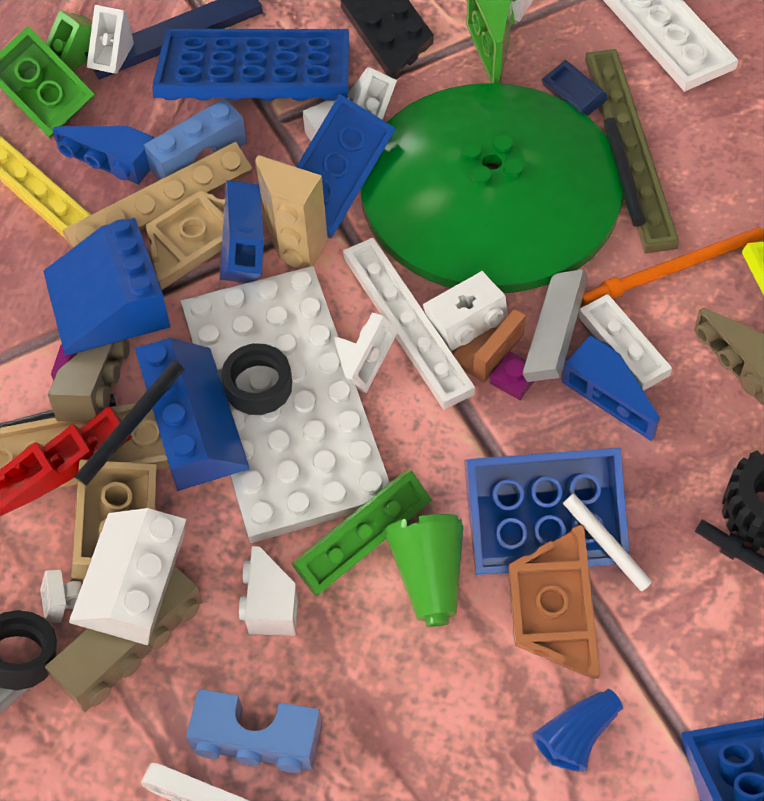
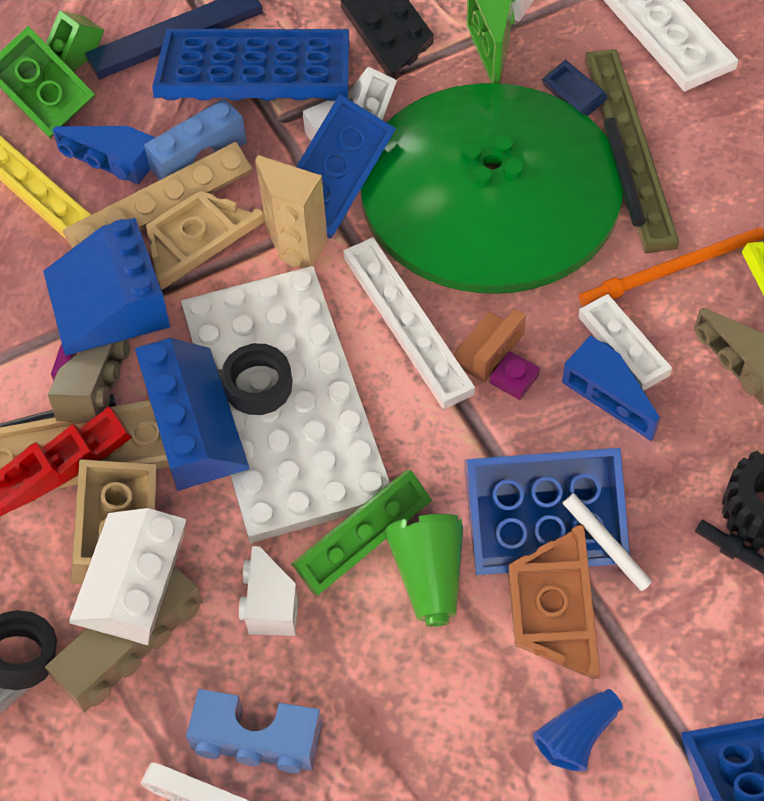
(58, 596): white tile -> none
(109, 39): white slope -> none
(129, 423): black bar -> none
(242, 233): blue slope -> none
(365, 357): white slope -> none
(467, 310): white brick -> none
(555, 326): light grey tile -> none

